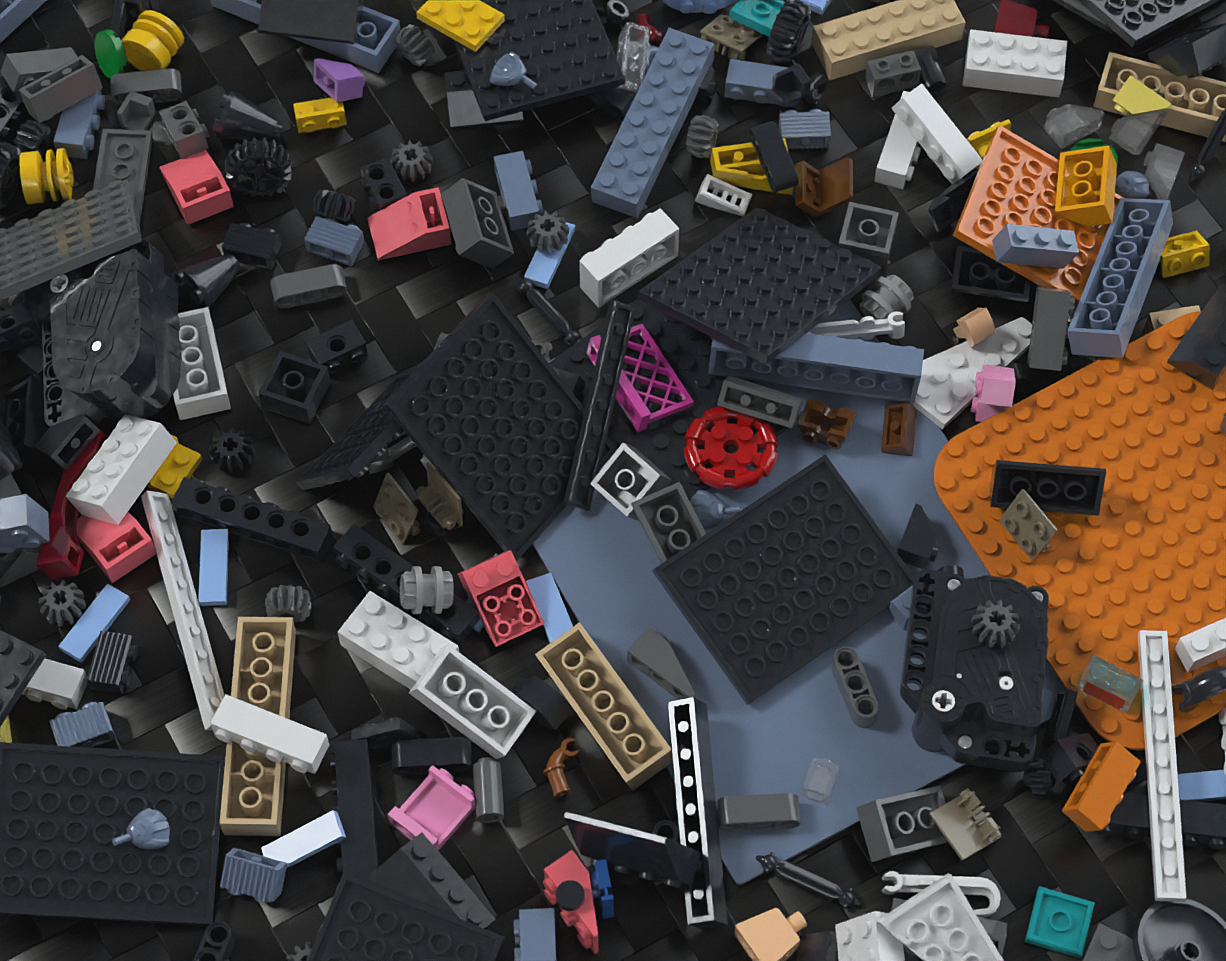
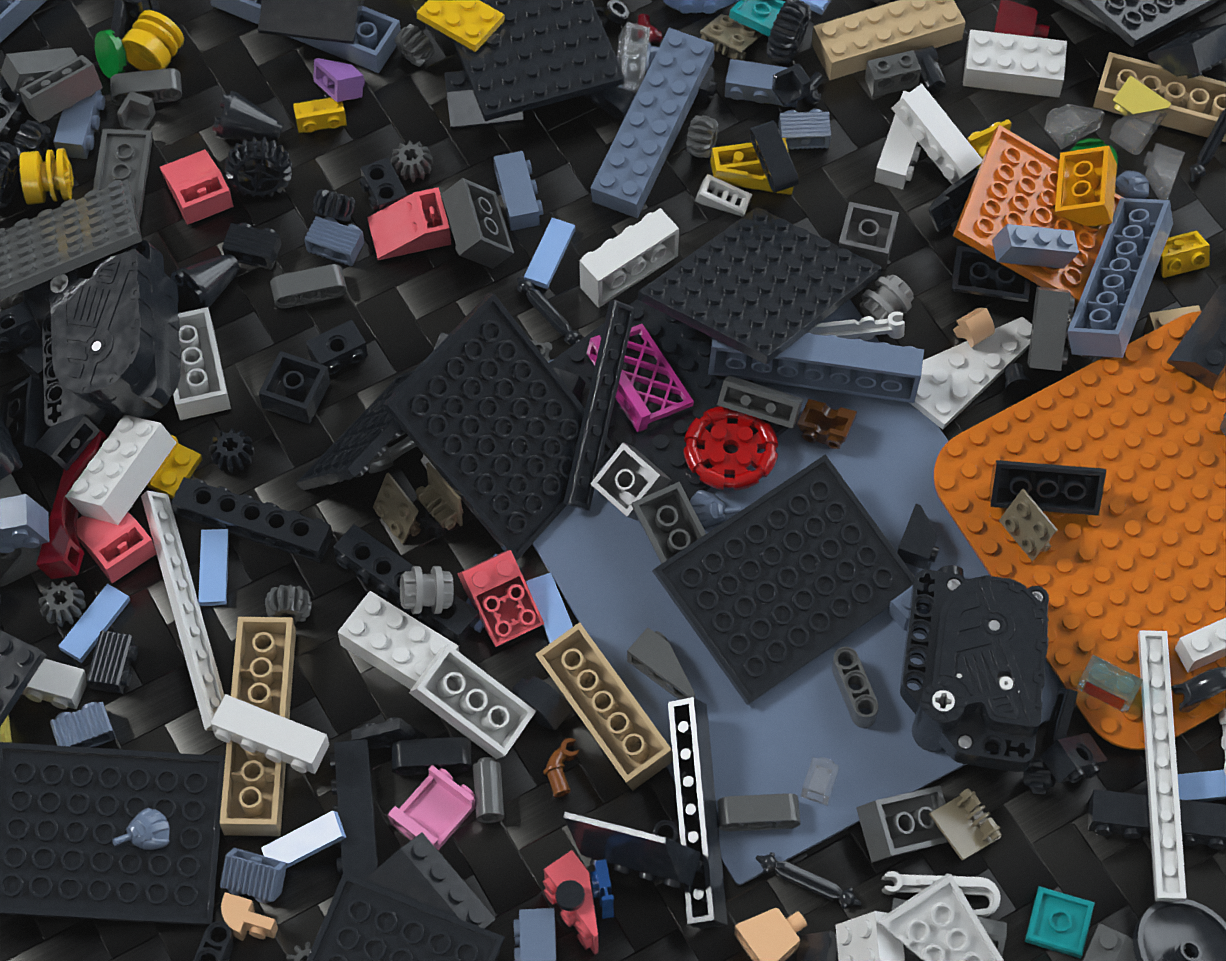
(184, 129): dark grey brick -> none
(240, 917): none -> light nougat brick
(510, 71): sand blue piece -> none
(547, 232): dark grey gear -> none
(825, 188): reddish brown bracket -> none
(899, 429): reddish brown slope -> none
(995, 391): bright pink brick -> none
(998, 616): dark grey gear -> none
(1101, 786): orange brick -> none

